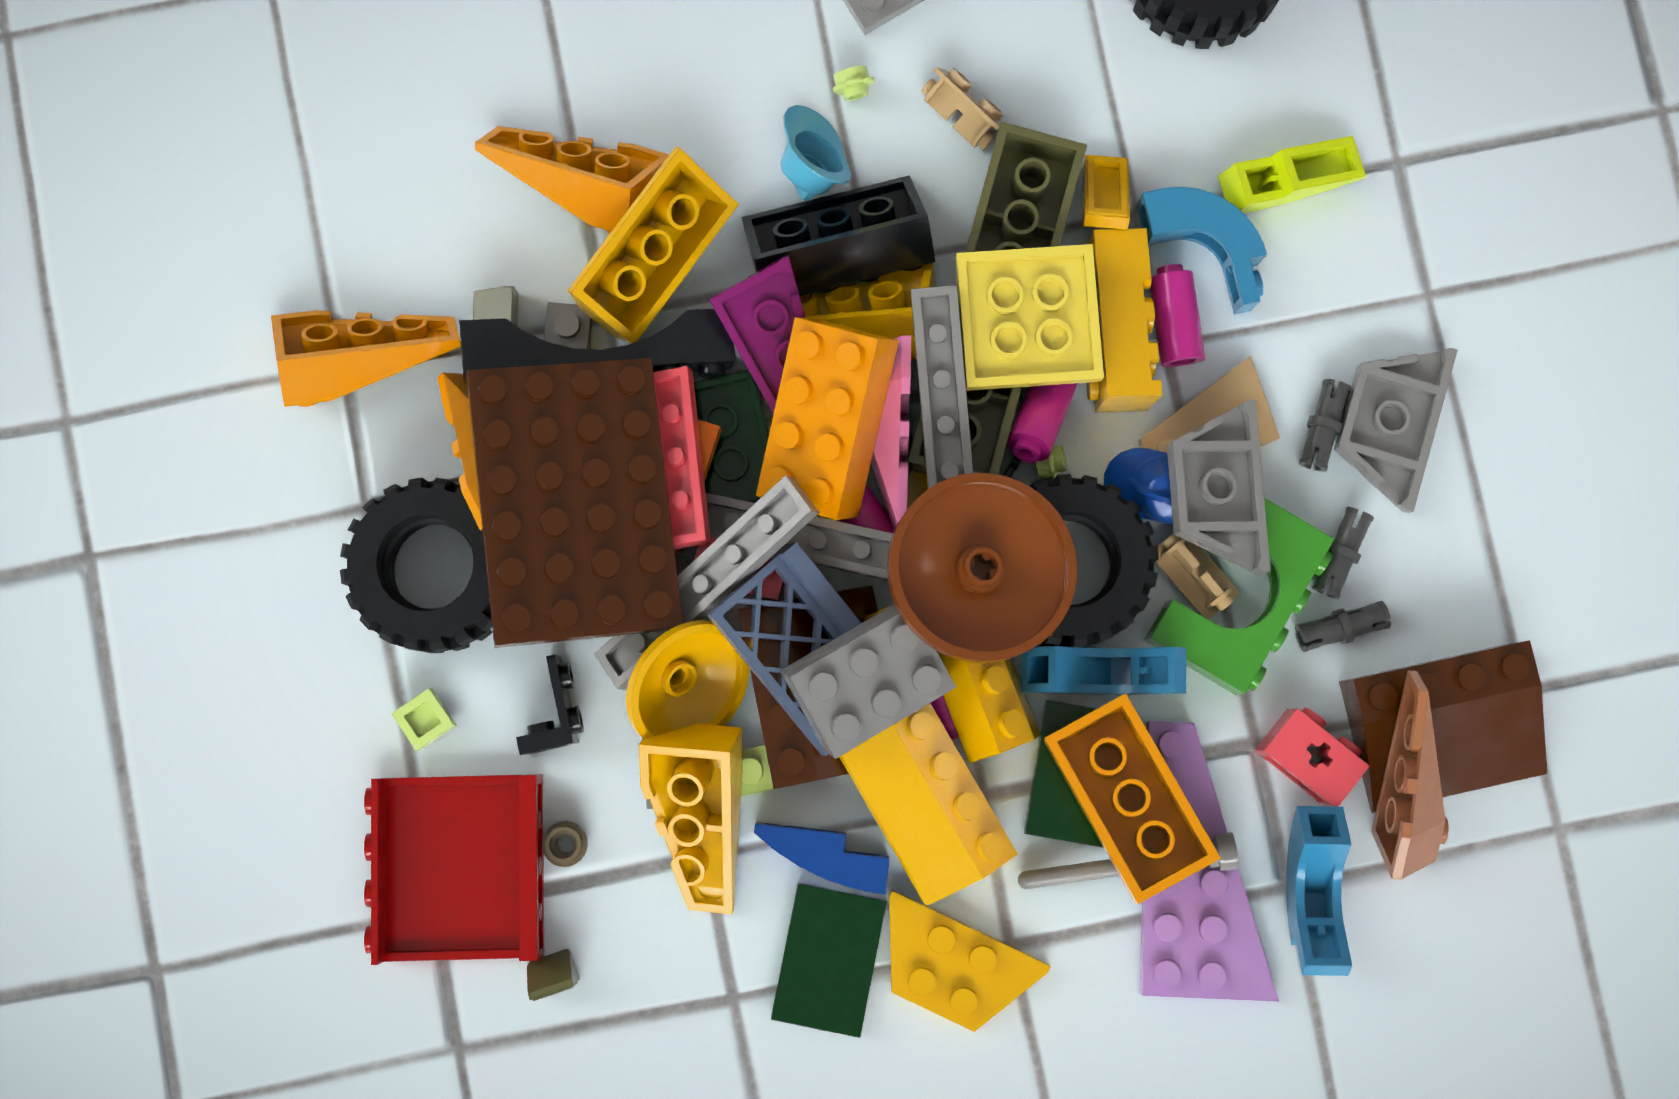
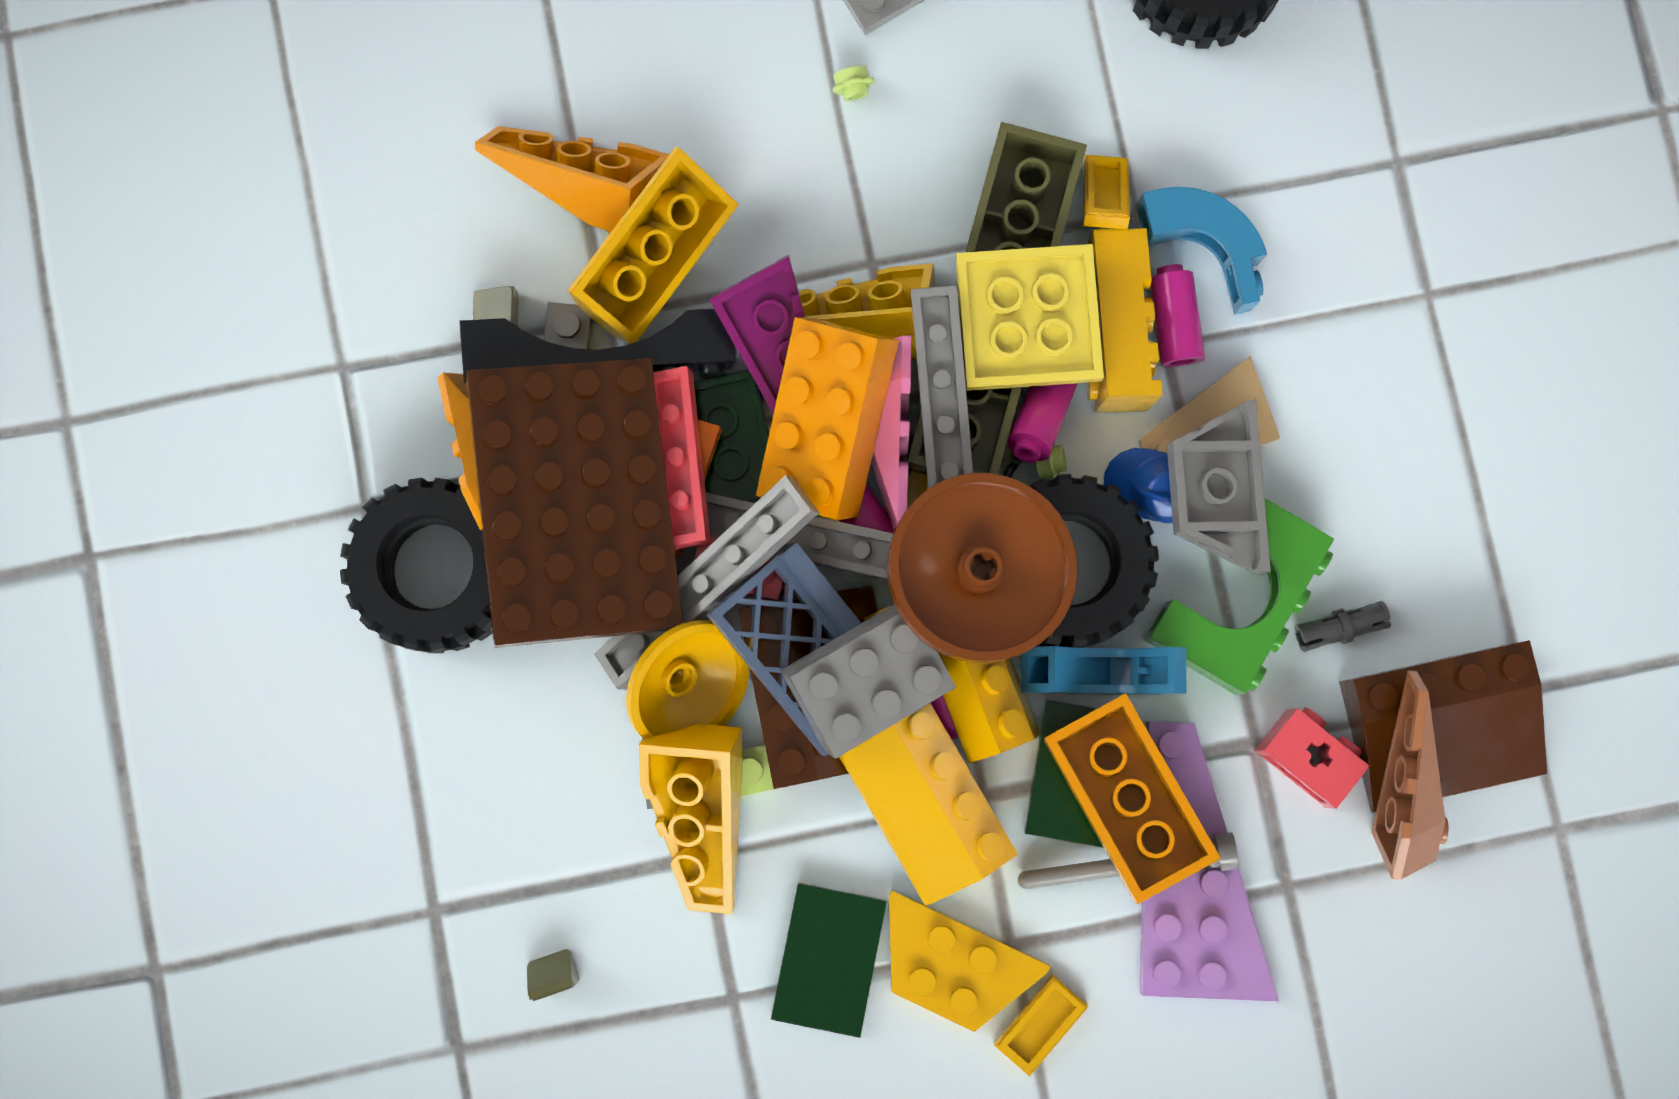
(334, 357): light orange wedge -> none
(424, 719): yellowish green plate -> none
(455, 868): red panel -> none
(544, 735): black bracket -> none
(550, 843): dark tan plate -> none
(813, 153): medium azure piece -> none
(825, 856): blue slope -> none
(845, 235): black slope -> none
(952, 95): tan hinge -> none
(1040, 1025): none -> yellow tile
(1195, 576): tan hinge -> none
(1292, 174): neon yellow slope -> none
(1313, 889): dark azure arch -> none
(1324, 425): dark grey pin -> none
(1344, 551): dark grey pin -> none
(1394, 421): light grey wing -> none

